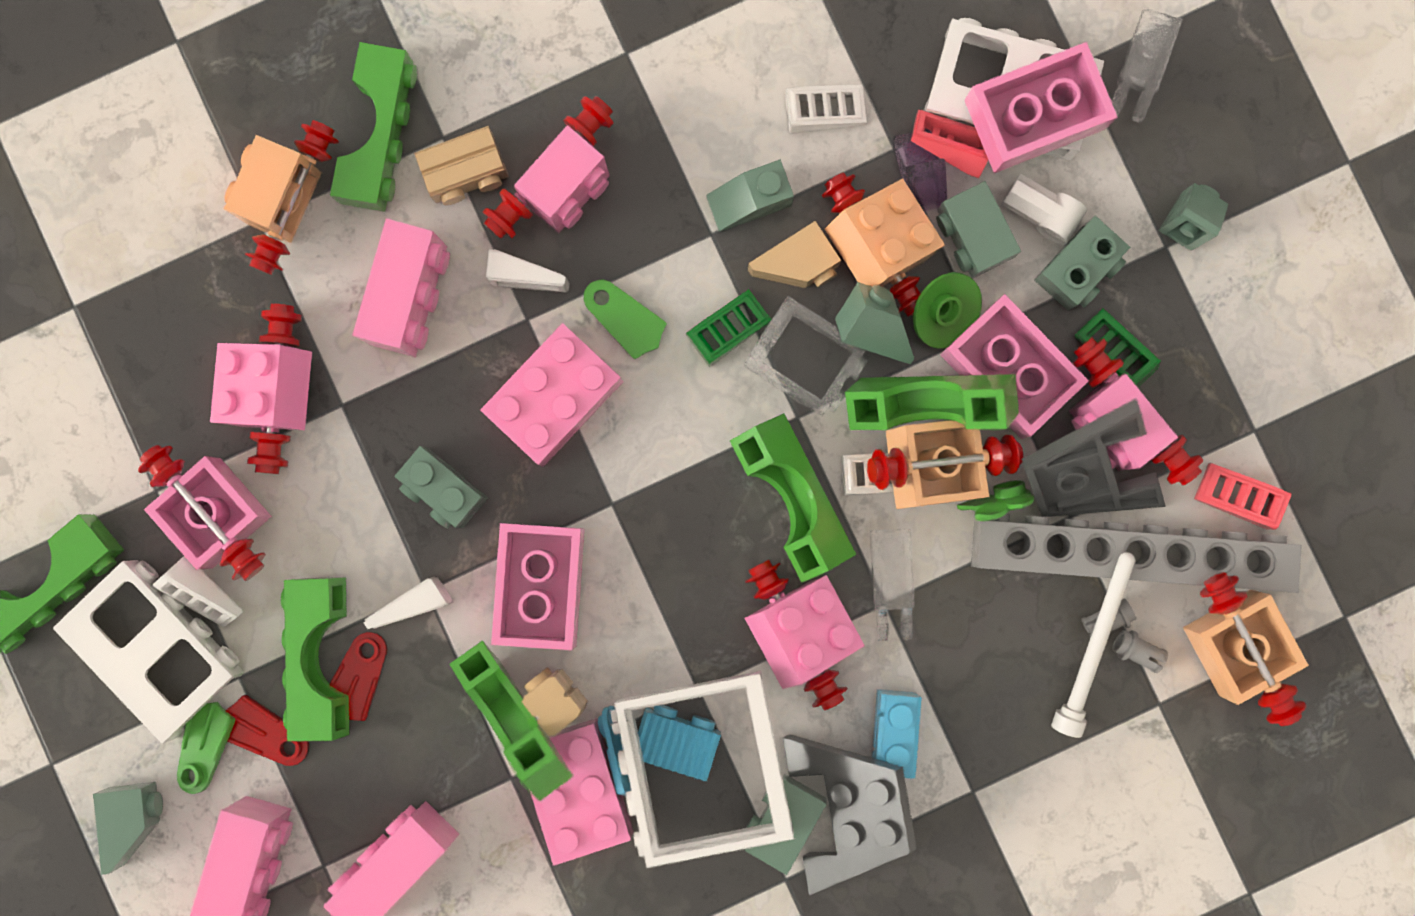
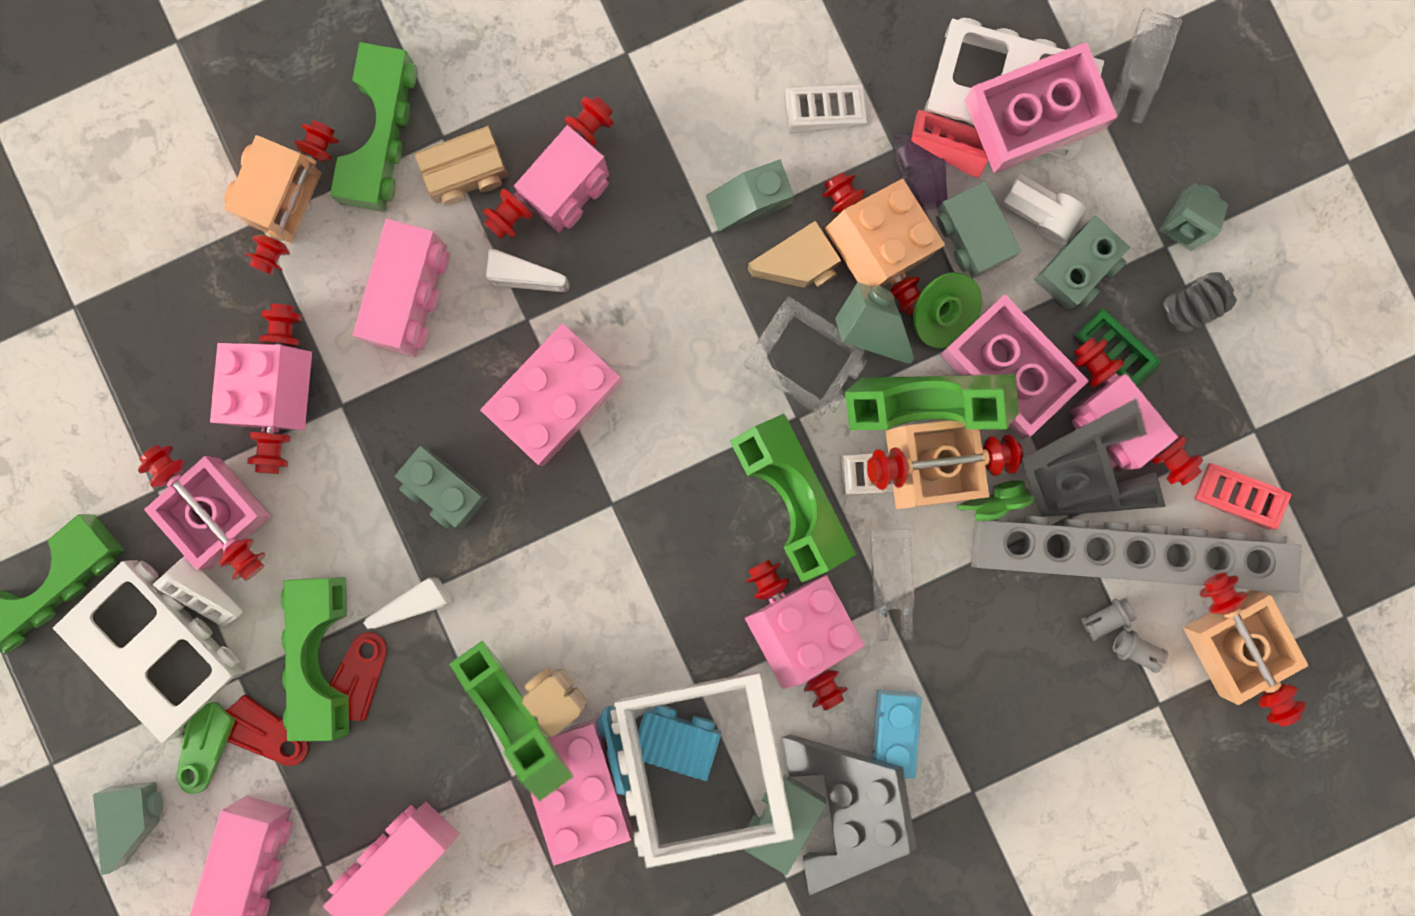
(538, 586): bright pink brick -> none
(625, 319): bright green piece -> none
(703, 347): green slope -> none
(1071, 716): white piece -> none
(1200, 302): none -> dark grey gear

